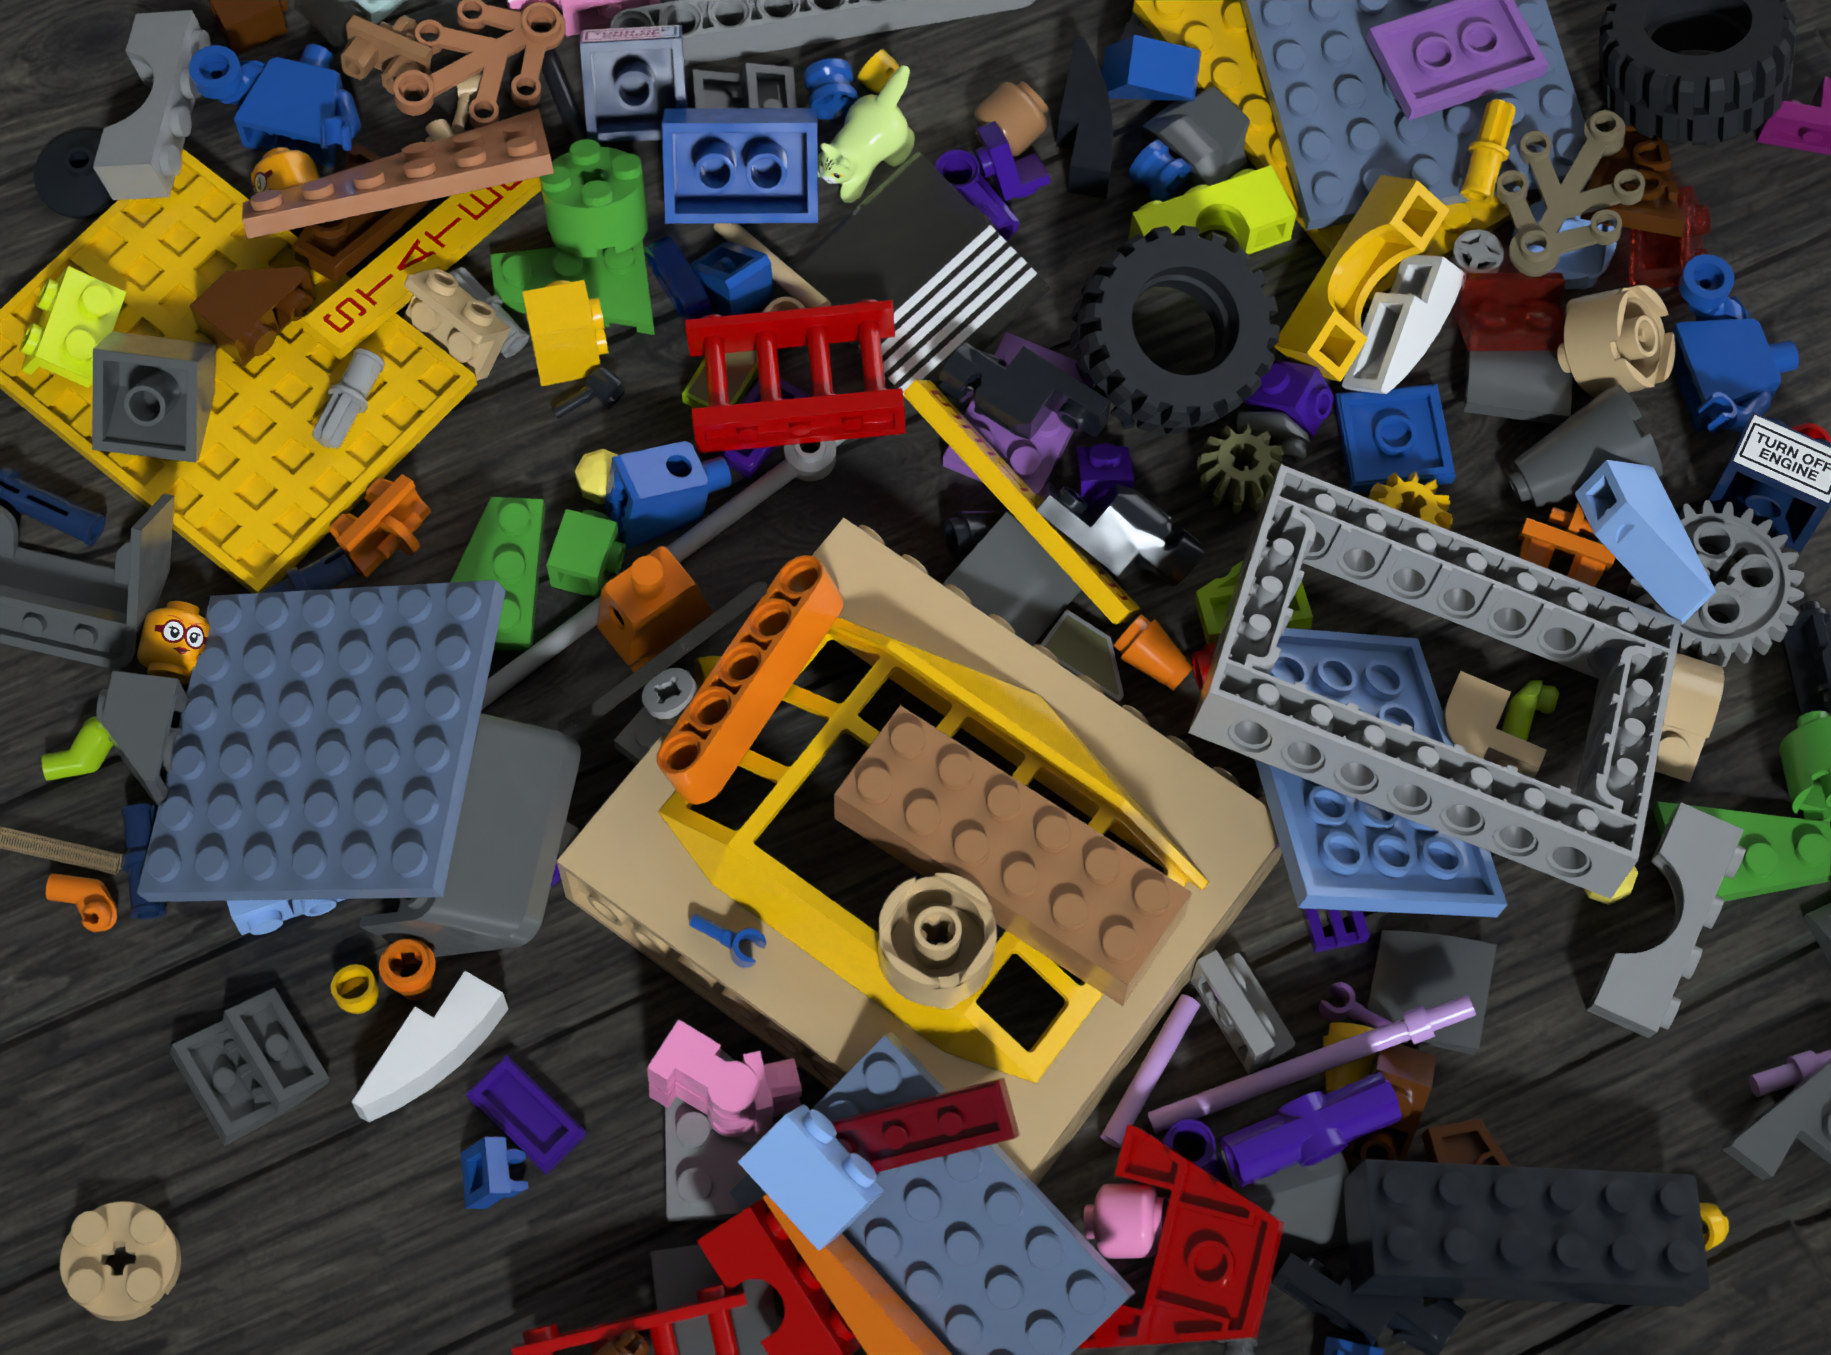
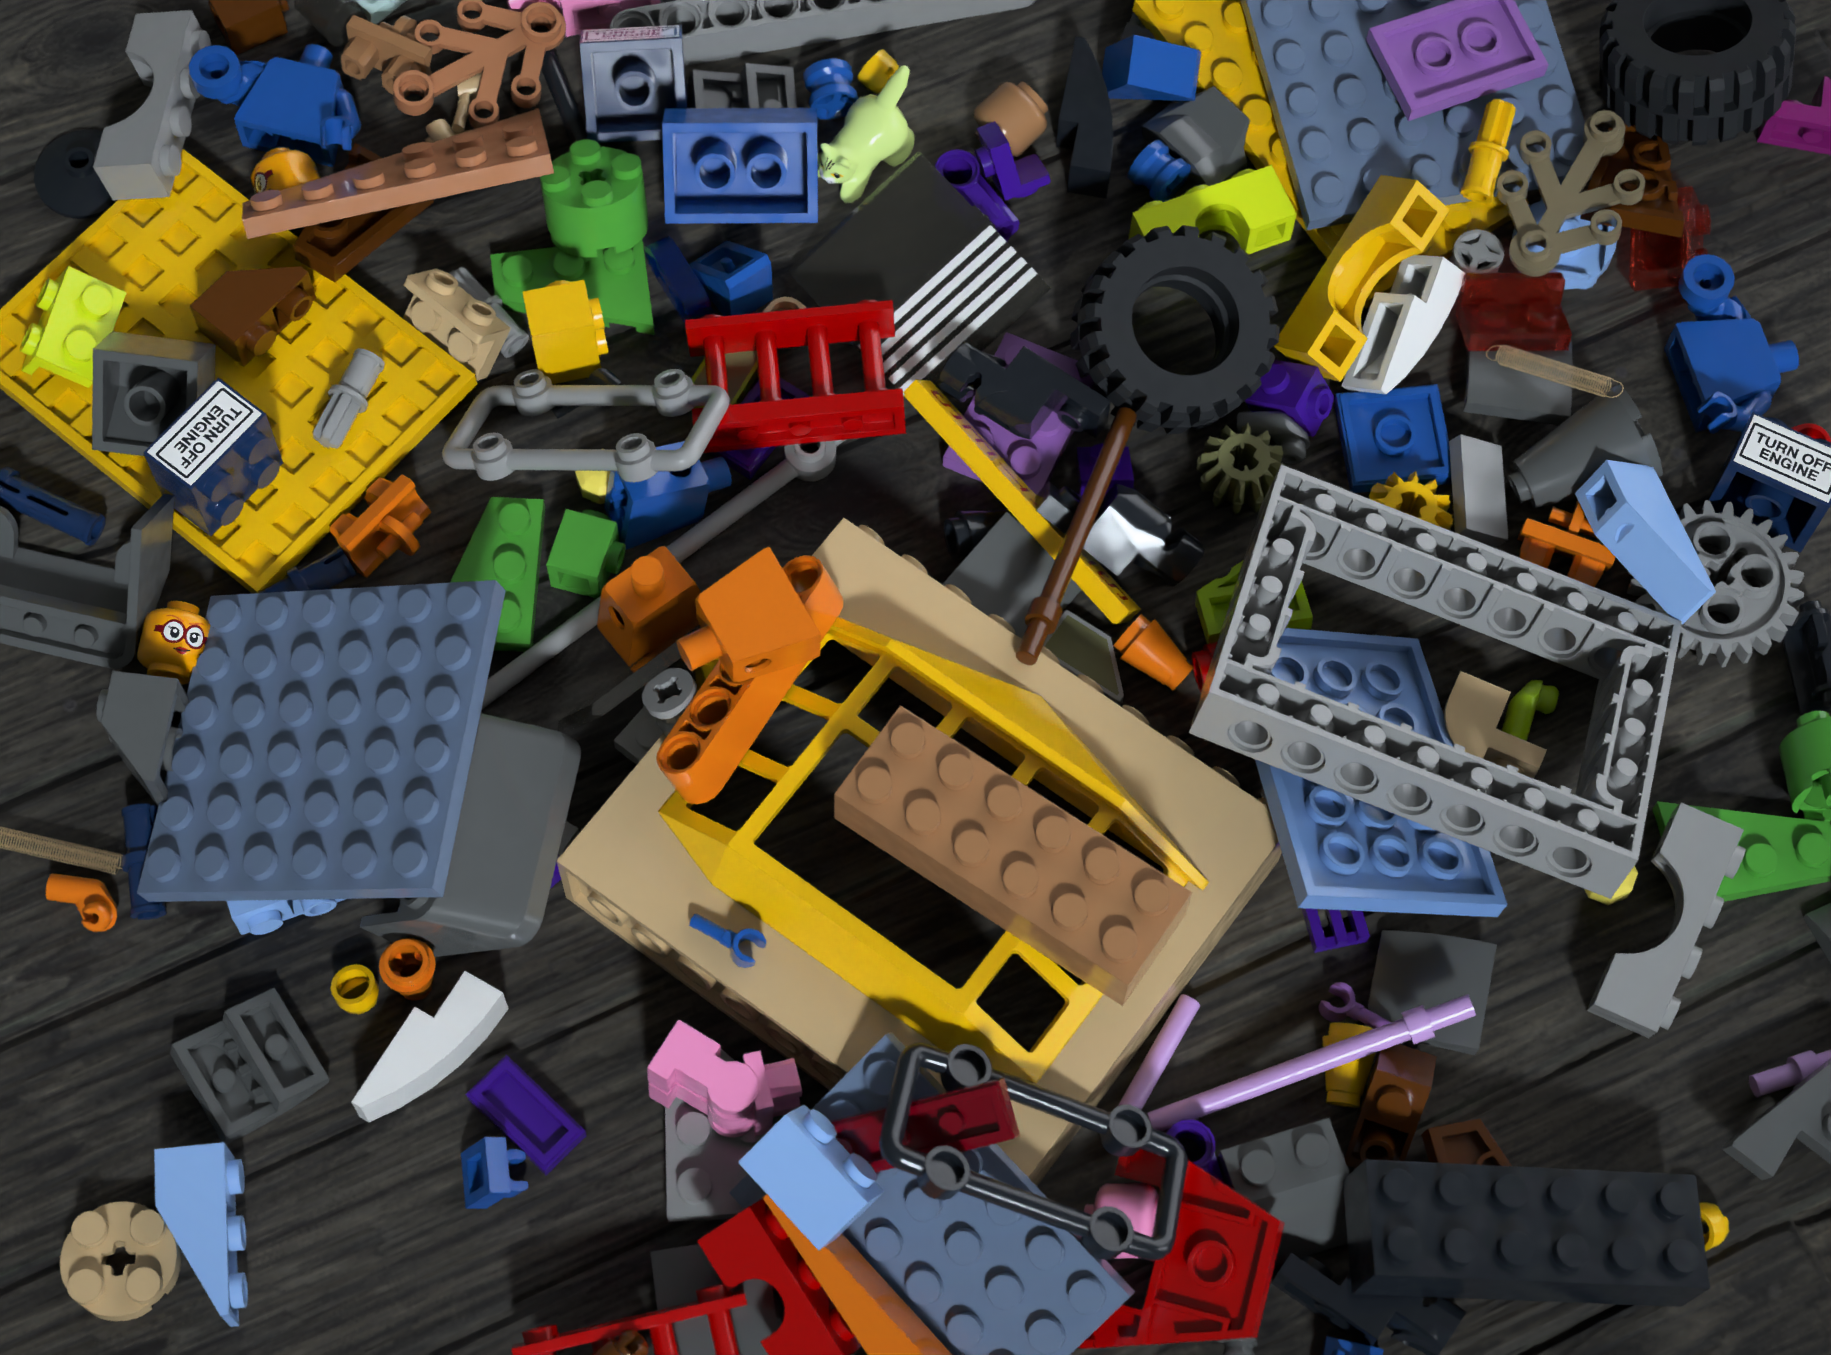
(84, 755): lime arm -> none
(199, 1207): none -> light blue slope
(215, 457): none -> brick
(433, 243): yellow tile -> none
(634, 454): none -> light grey bar
(751, 622): none -> orange torso
(781, 273): tan bar -> none
(922, 911): tan brick -> none
(1046, 610): none -> reddish brown bar
(1121, 1131): none -> black bar
(1241, 1010): light grey bracket -> none
(1311, 1129): dark purple piece -> none
(1478, 490): none -> light grey tile
(1565, 365): none -> tan piece
(1617, 340): tan brick -> none
(1689, 715): tan brick -> none

